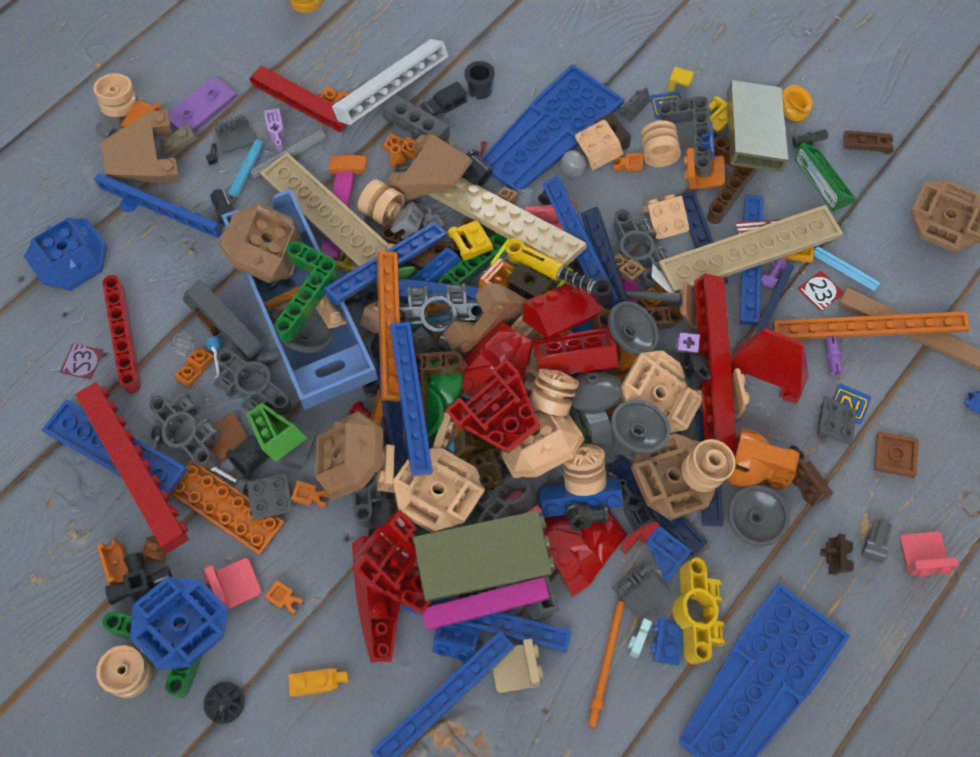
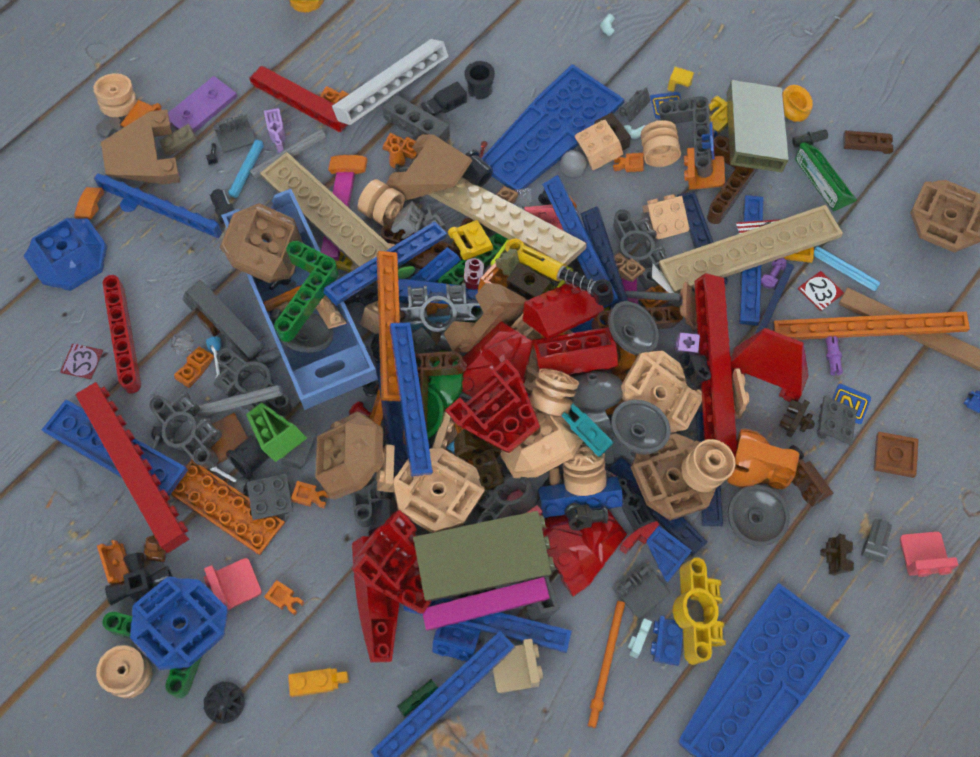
(87, 204): none -> orange slope
(240, 400): none -> light grey axle
(417, 697): none -> dark green pin
(472, 273): none -> plate
(508, 261): none -> olive tile
(554, 477): none -> medium nougat arm
(589, 431): none -> teal hinge
(606, 25): none -> light aqua arm
(634, 133): none -> light aqua arm
(804, 421): none -> dark brown hips

